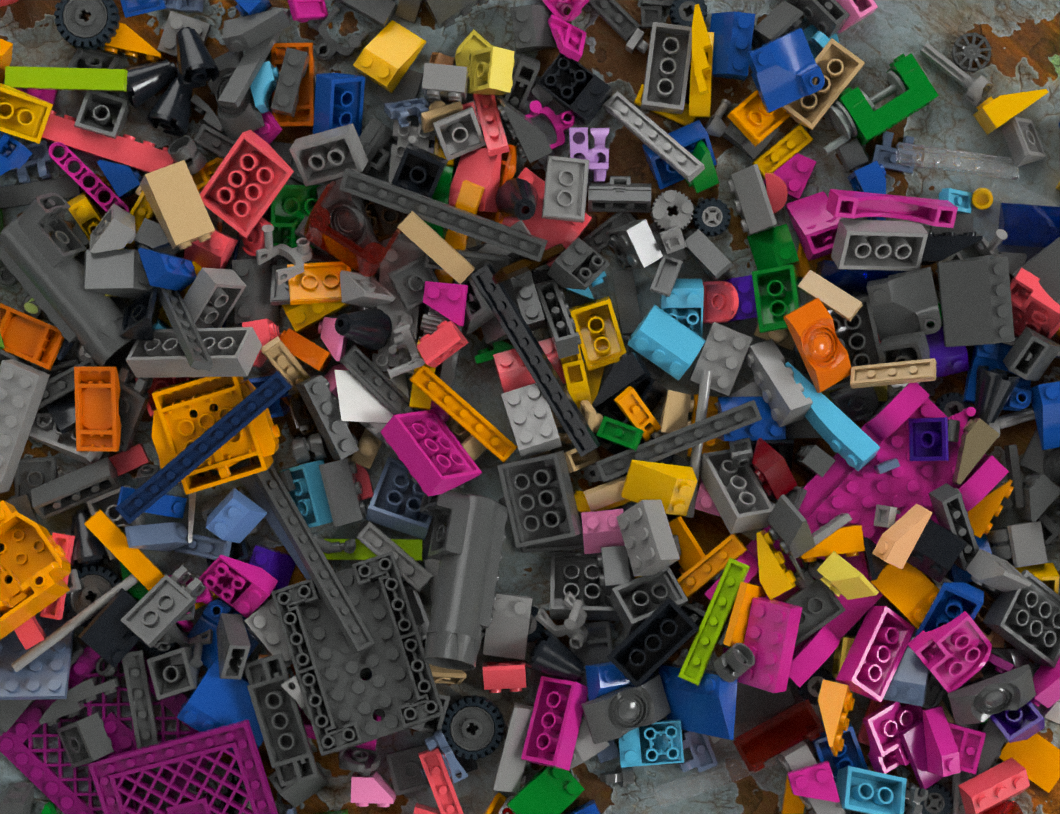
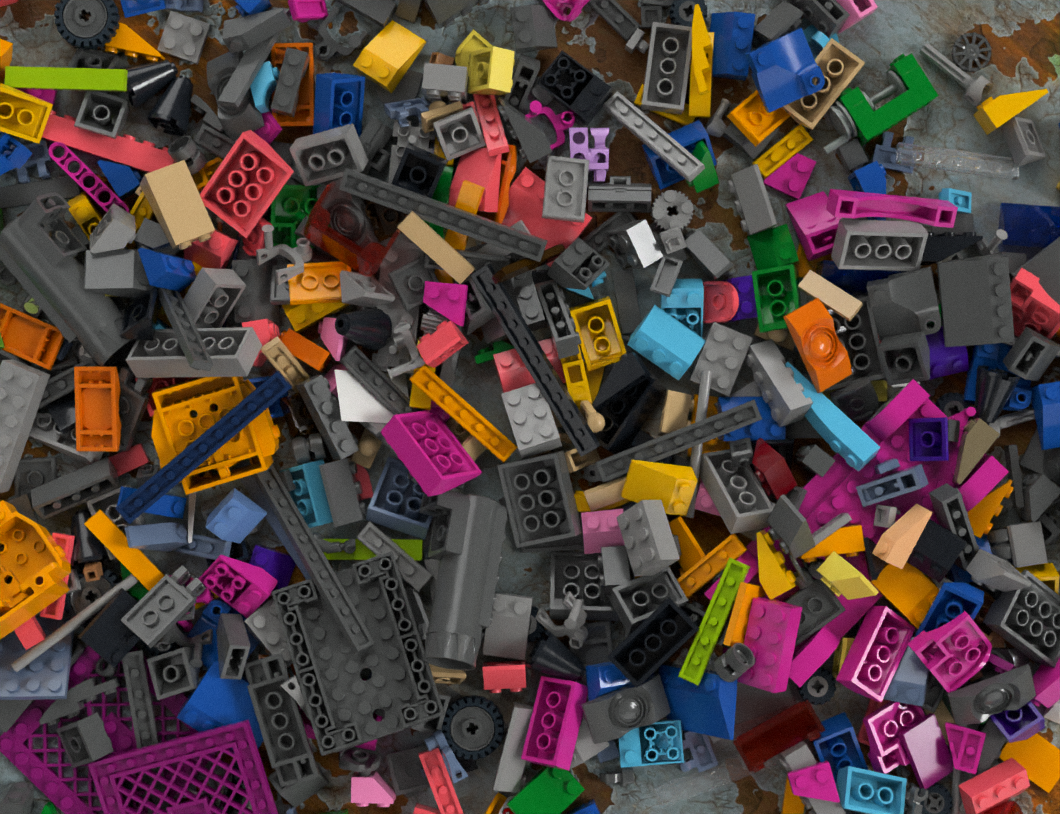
(95, 567): none -> medium nougat piece
(193, 60): black cone -> none
(516, 199): black cone -> none
(568, 38): dark pink wing -> none
(620, 433): green plate -> none
(637, 412): light orange plate -> none
(716, 220): black wheel -> none
(776, 191): coral tile -> none
(834, 703): light orange slope -> none
(892, 485): none -> sand blue slope
(893, 373): tan tile -> none
(939, 742): dark pink slope -> none
(982, 198): yellow tile -> none

